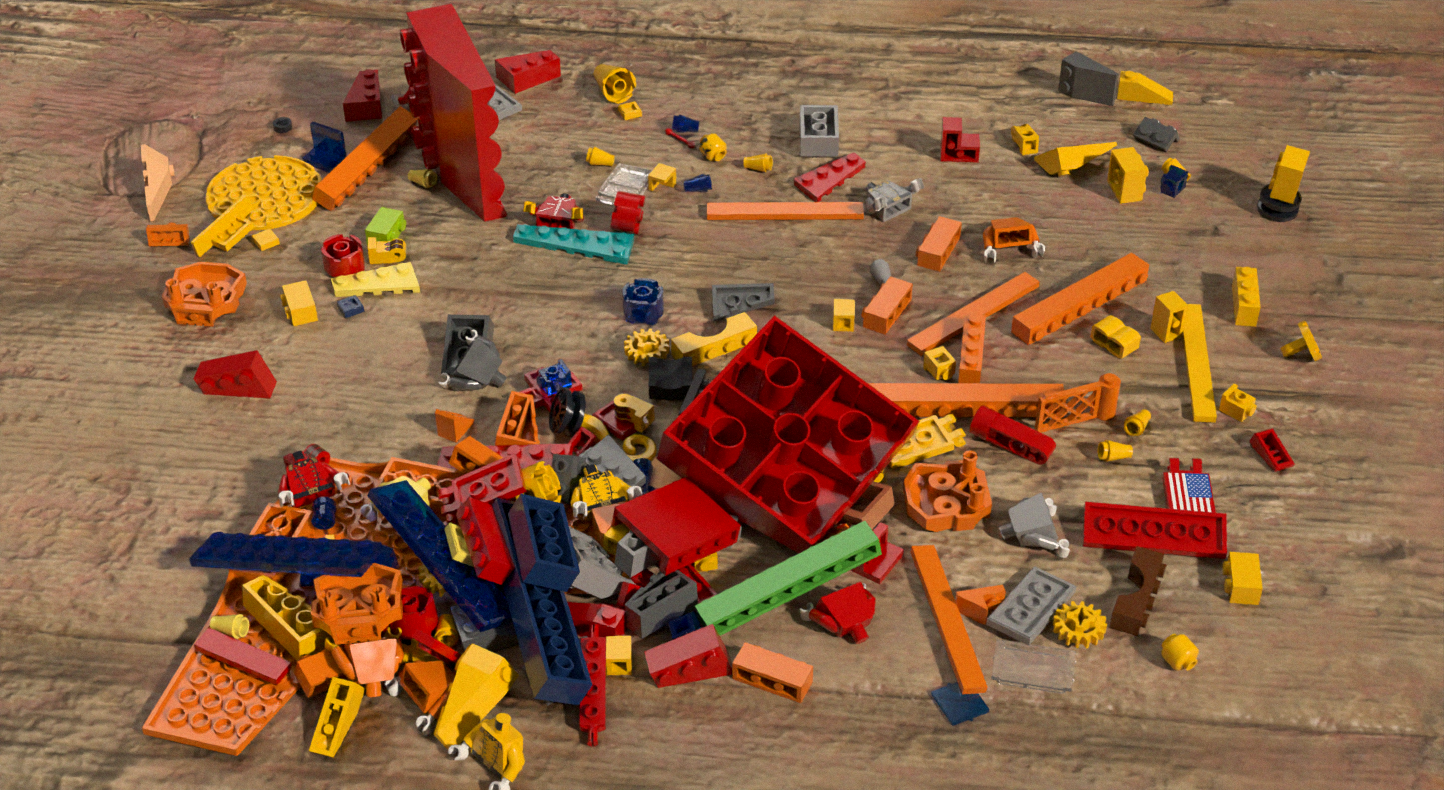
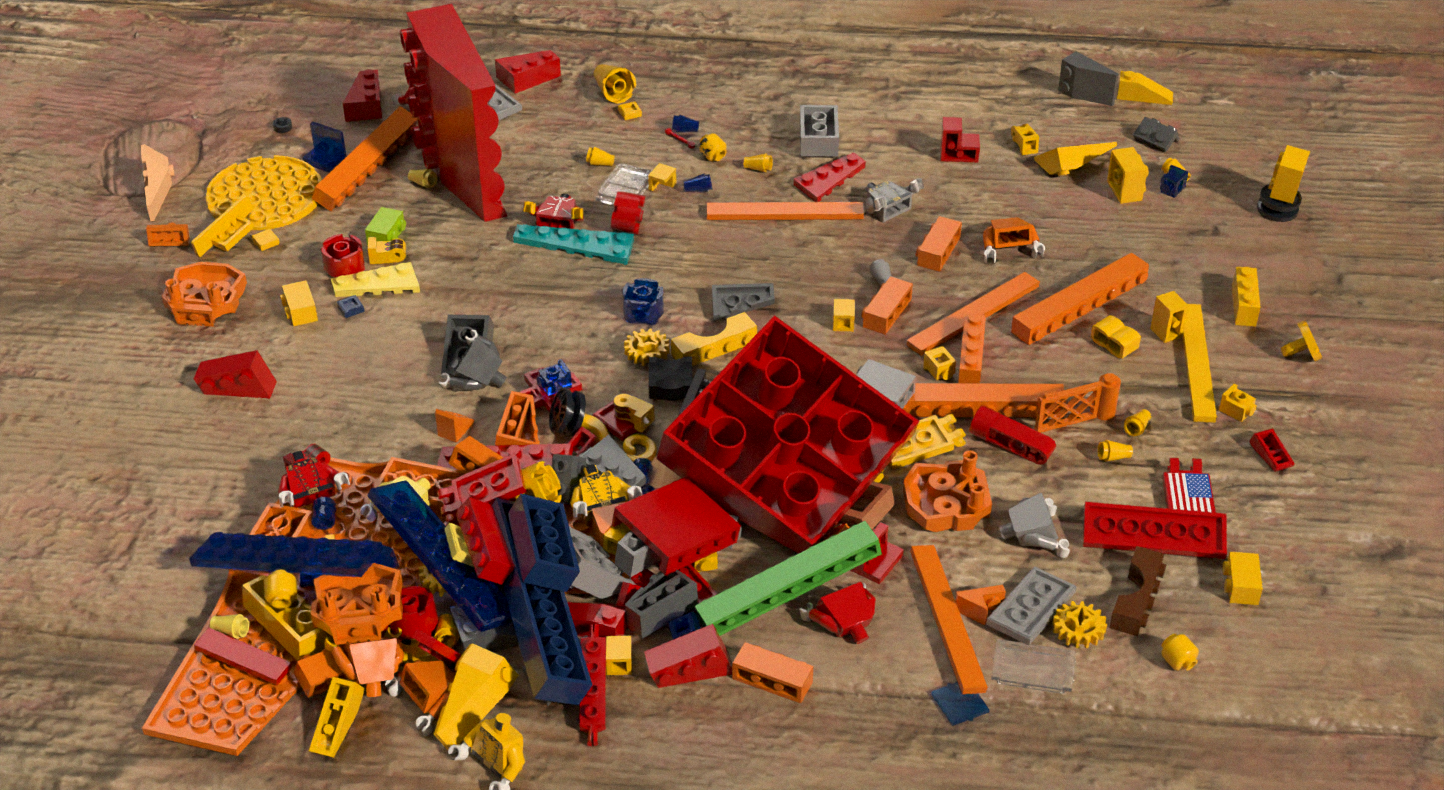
(280, 589): none -> yellow head
(889, 381): none -> light grey panel

